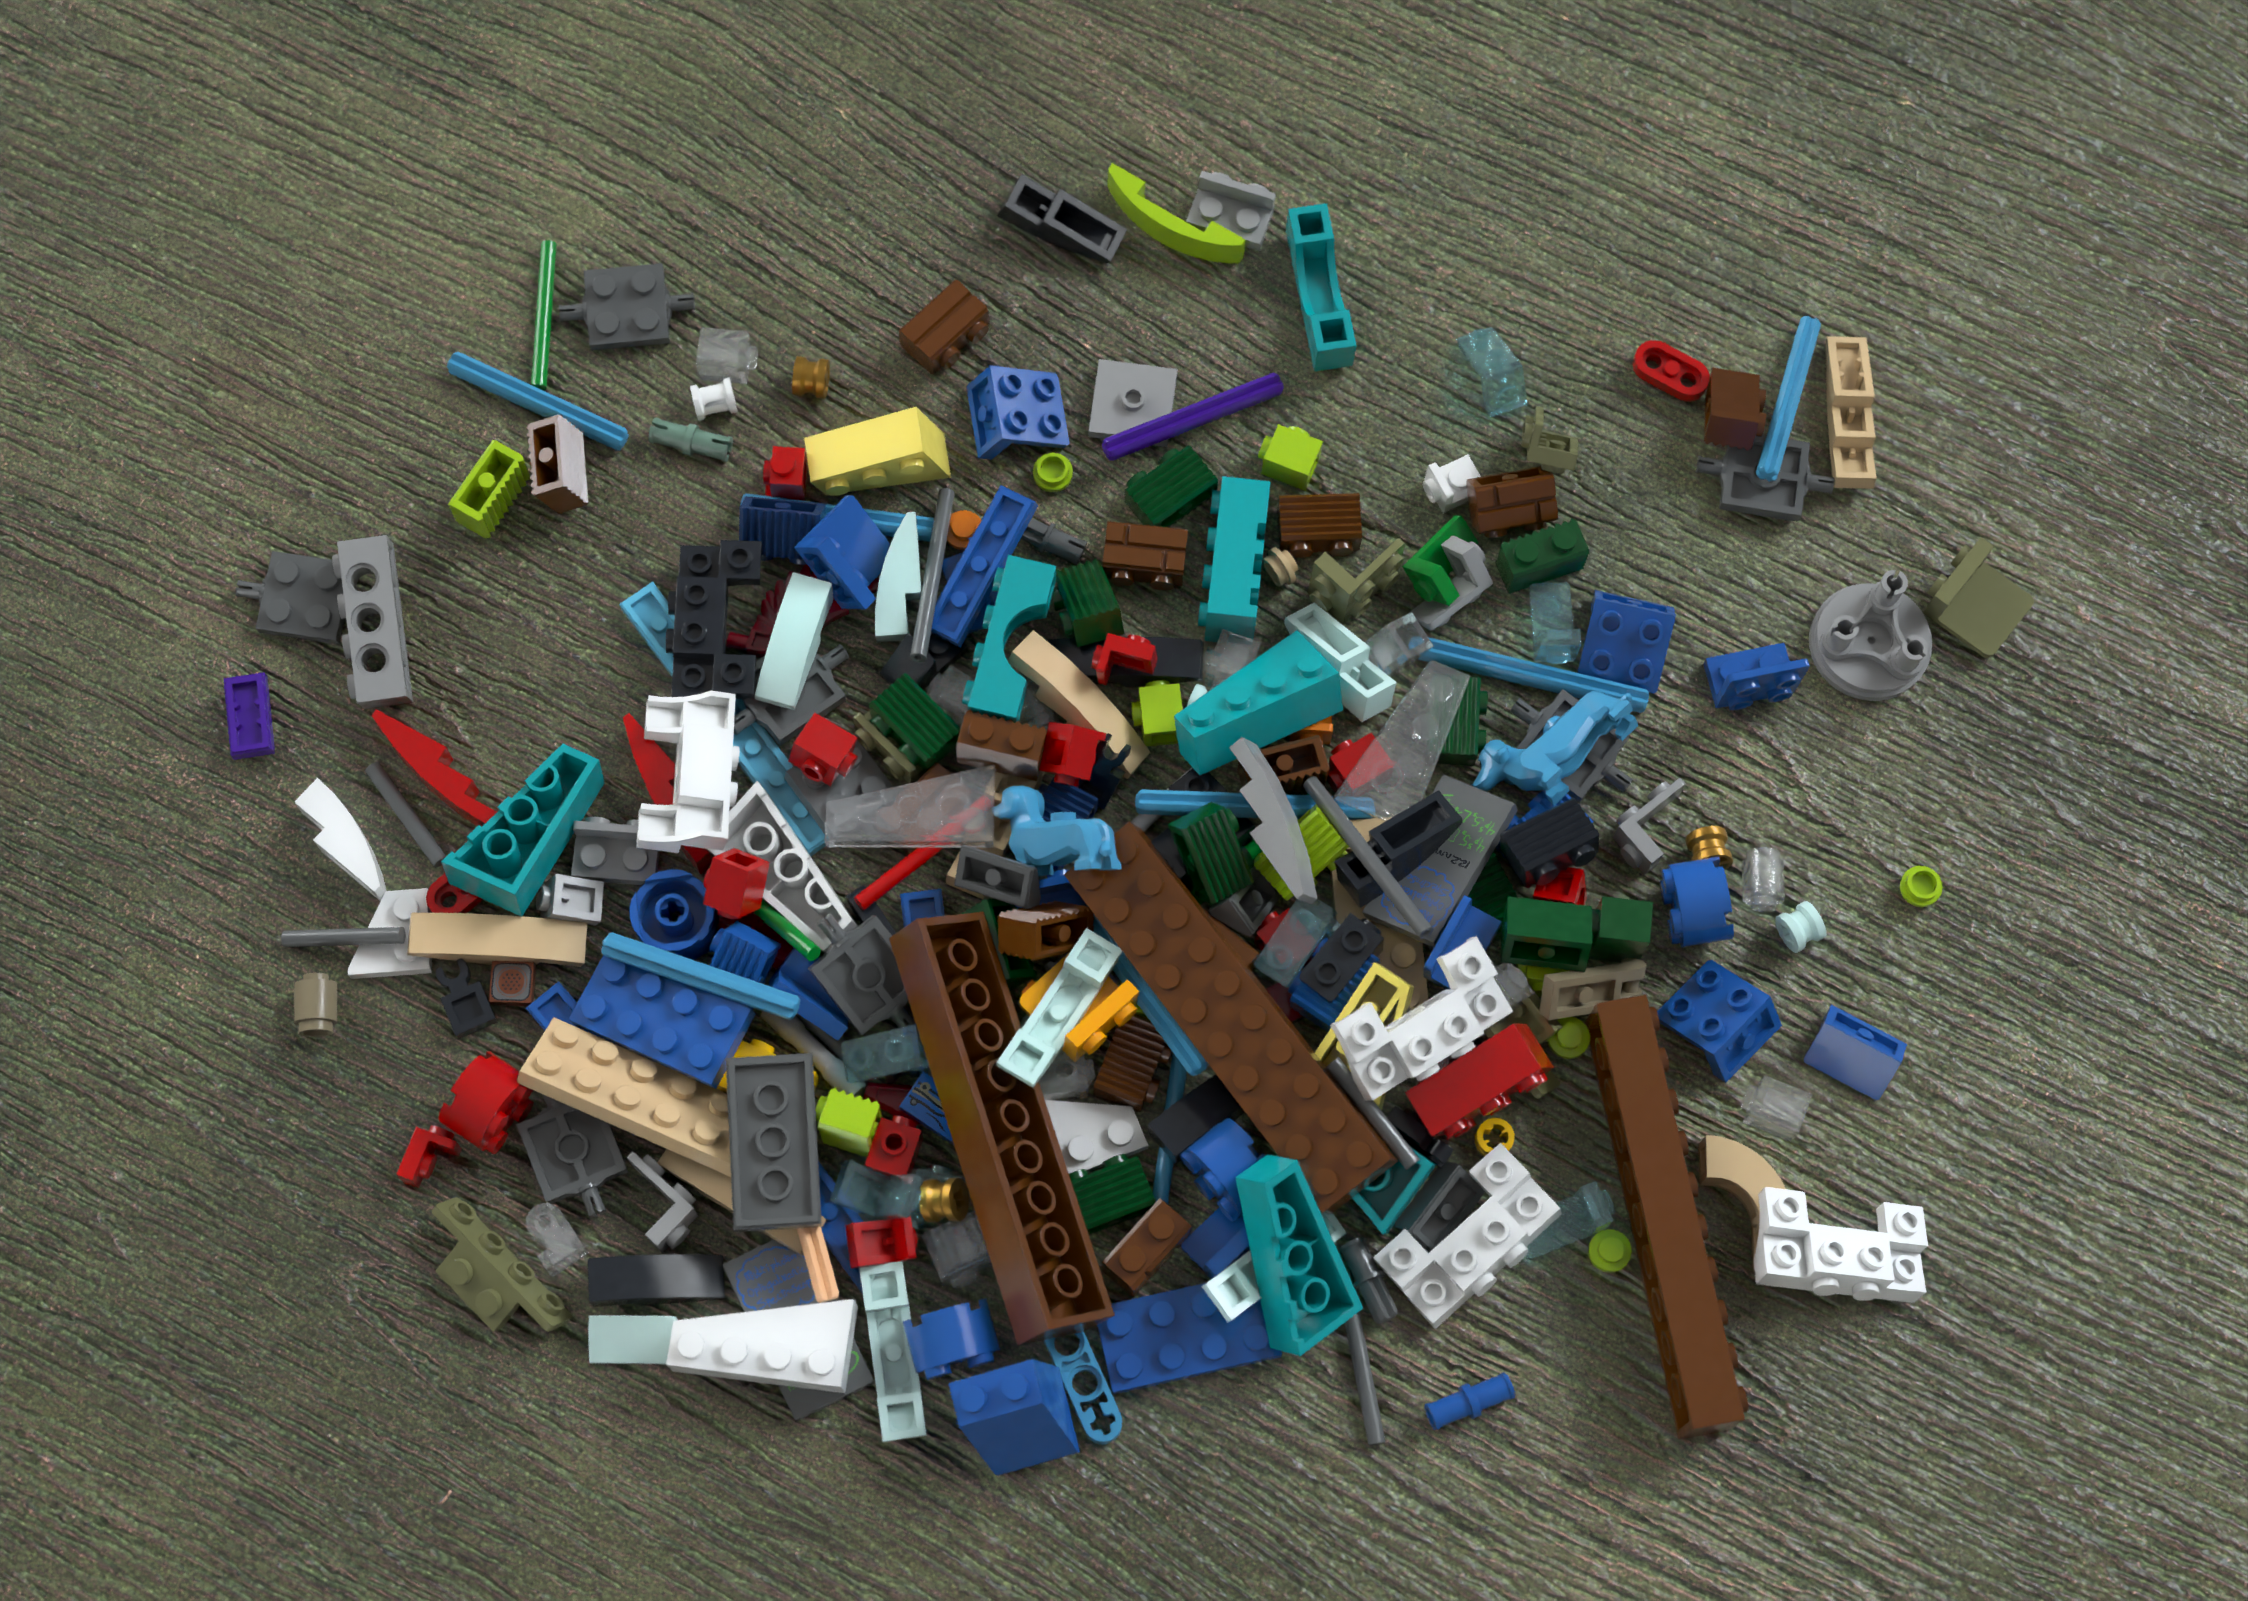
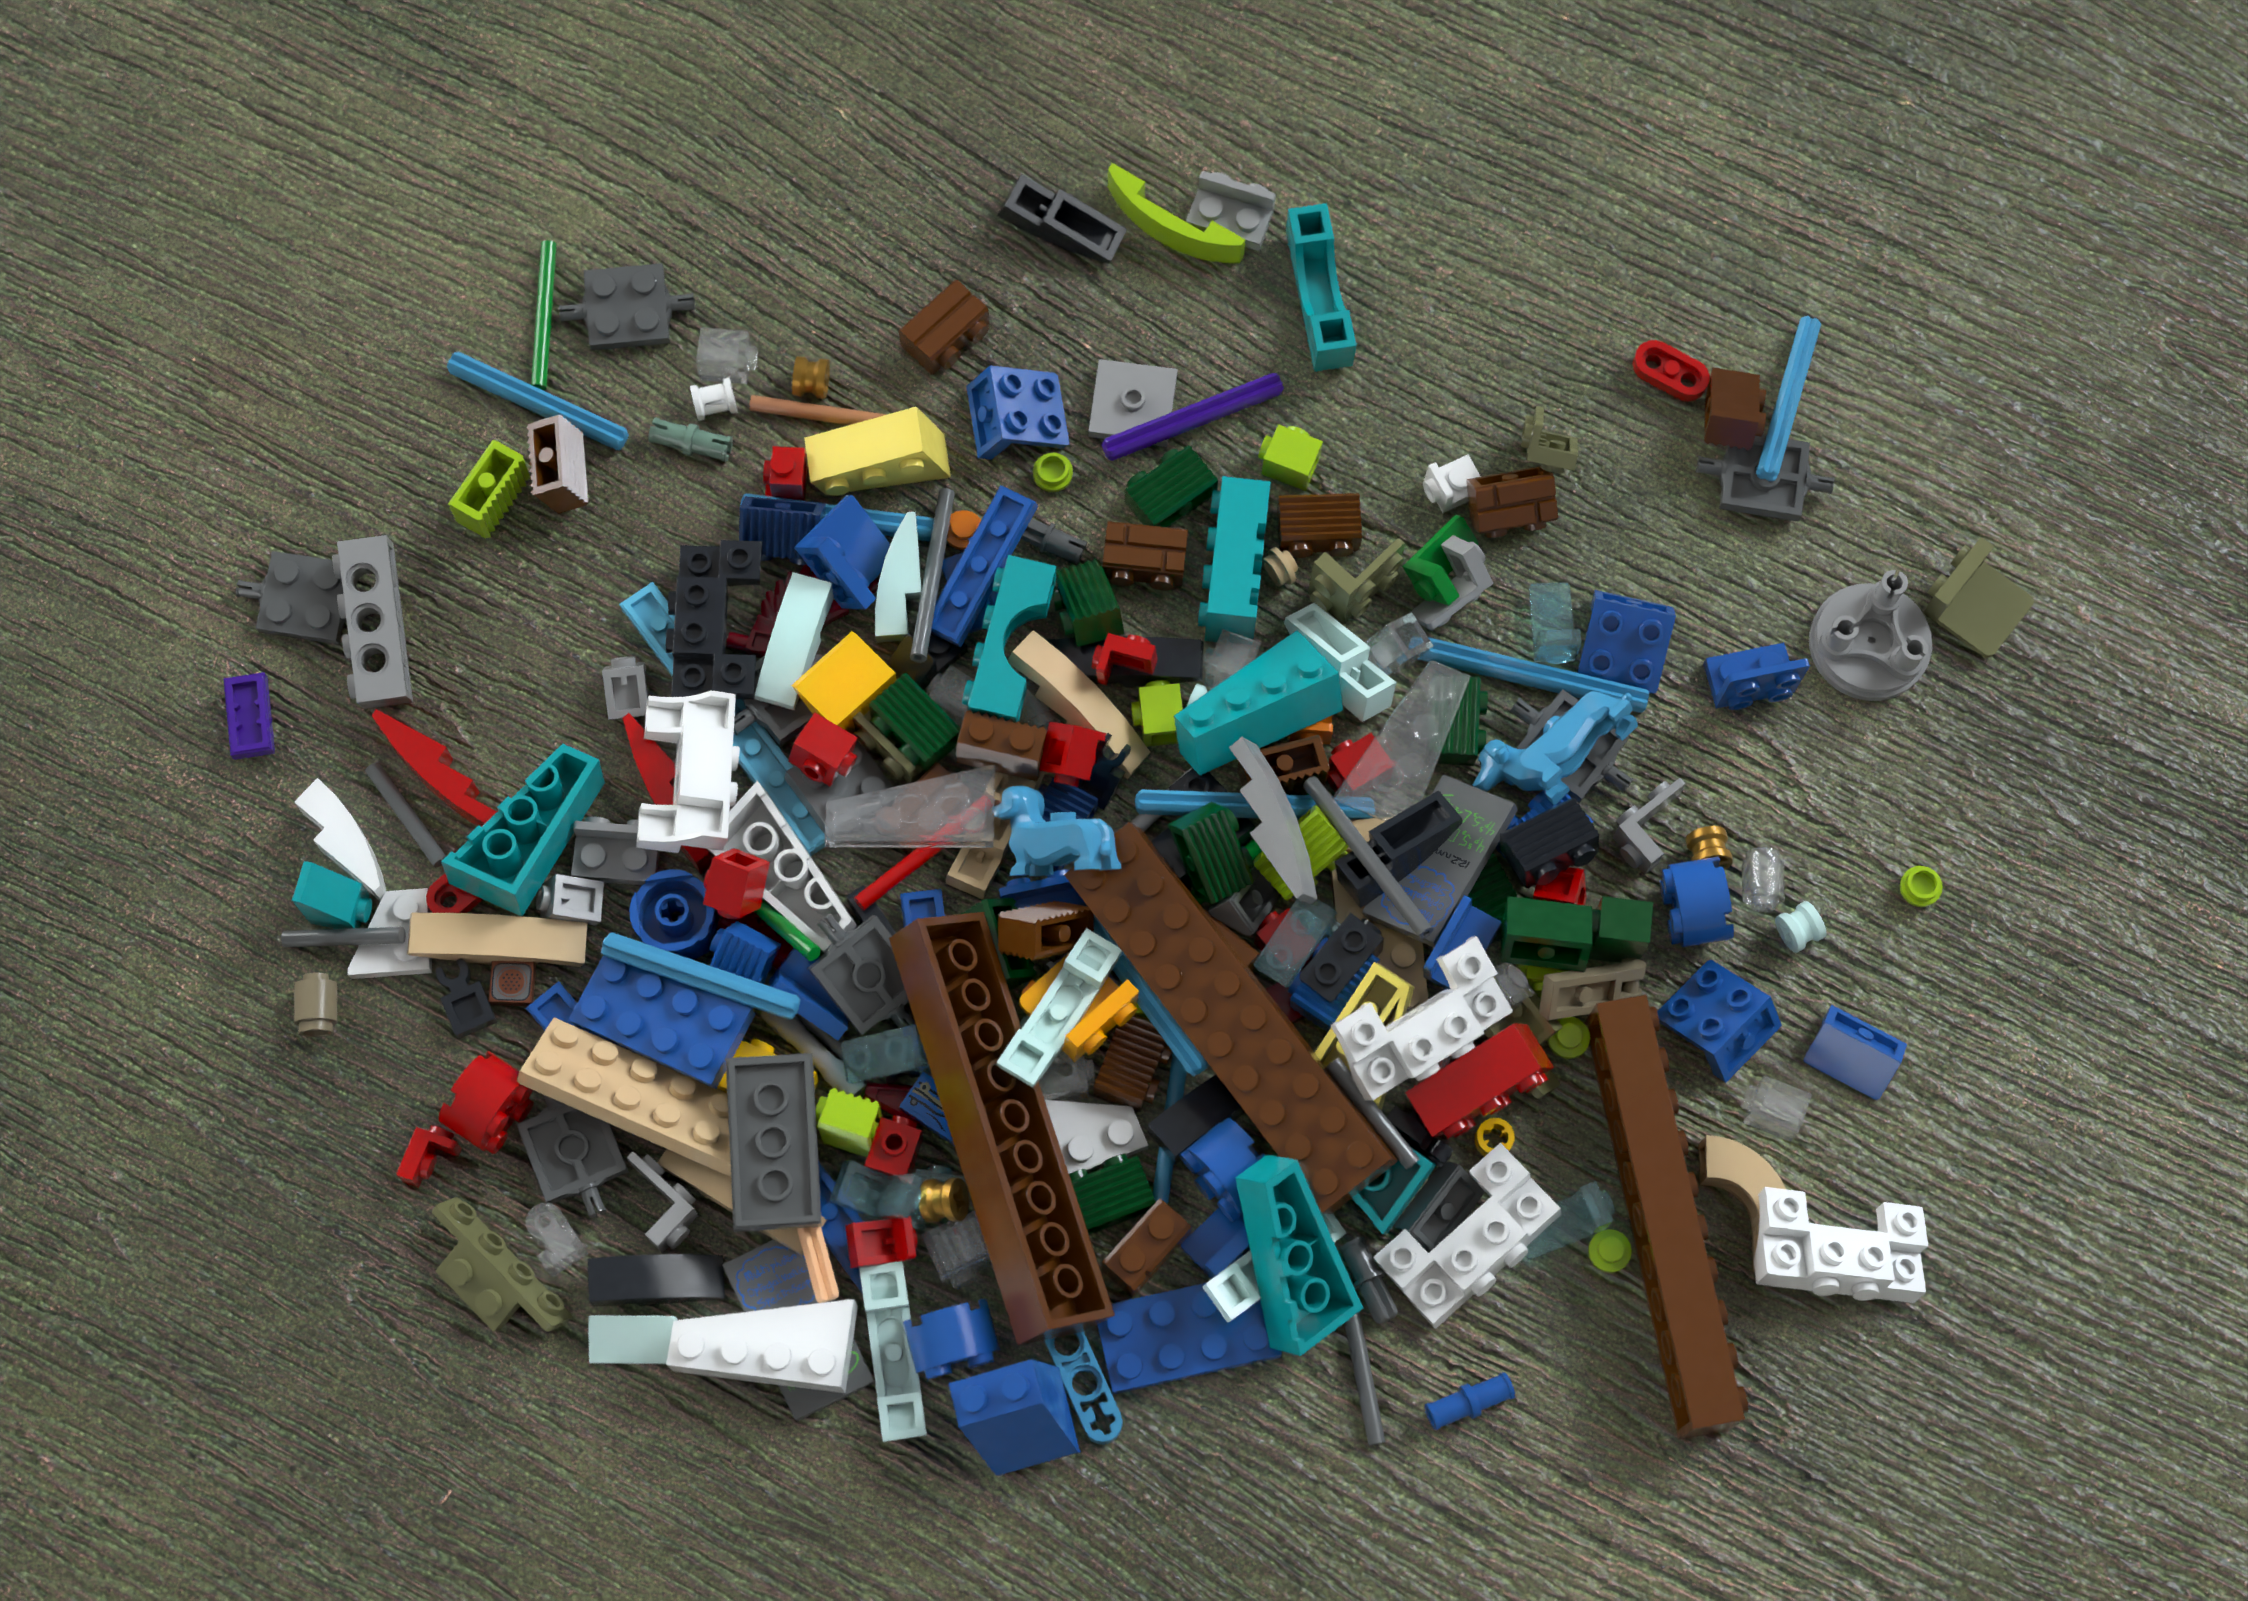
(331, 898): none -> teal slope
(625, 687): none -> light grey bracket
(809, 410): none -> nougat bar
(844, 682): none -> yellow slope
(998, 877): dark grey slope -> none
(1499, 370): clear light blue bracket -> none
(1542, 556): dark green brick -> none
(1850, 412): tan slope -> none

